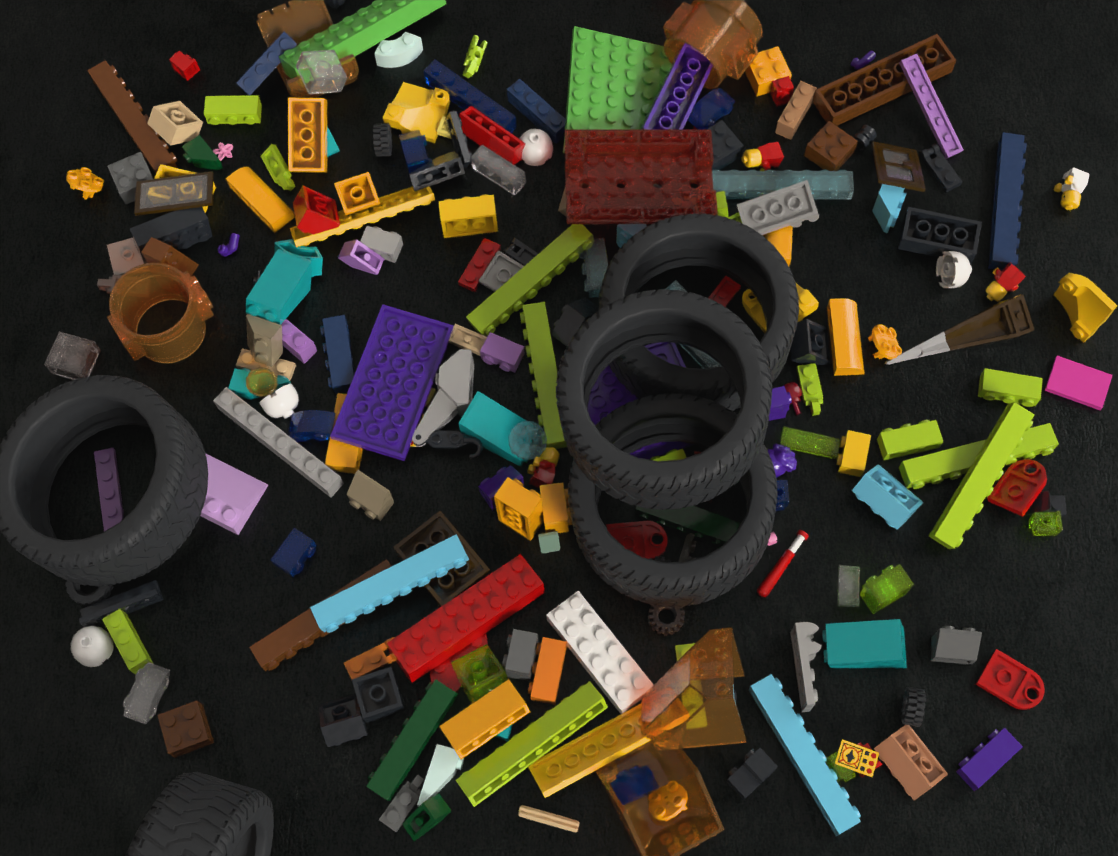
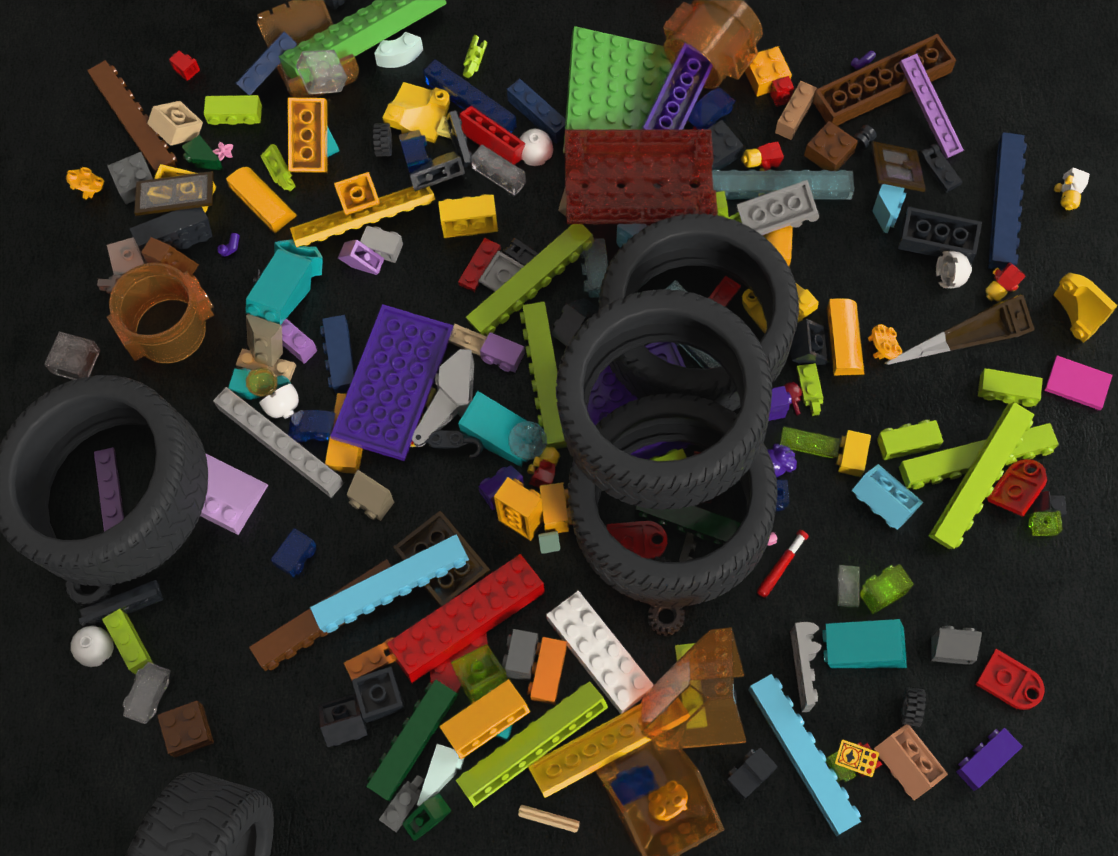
(315, 211): red slope -> none

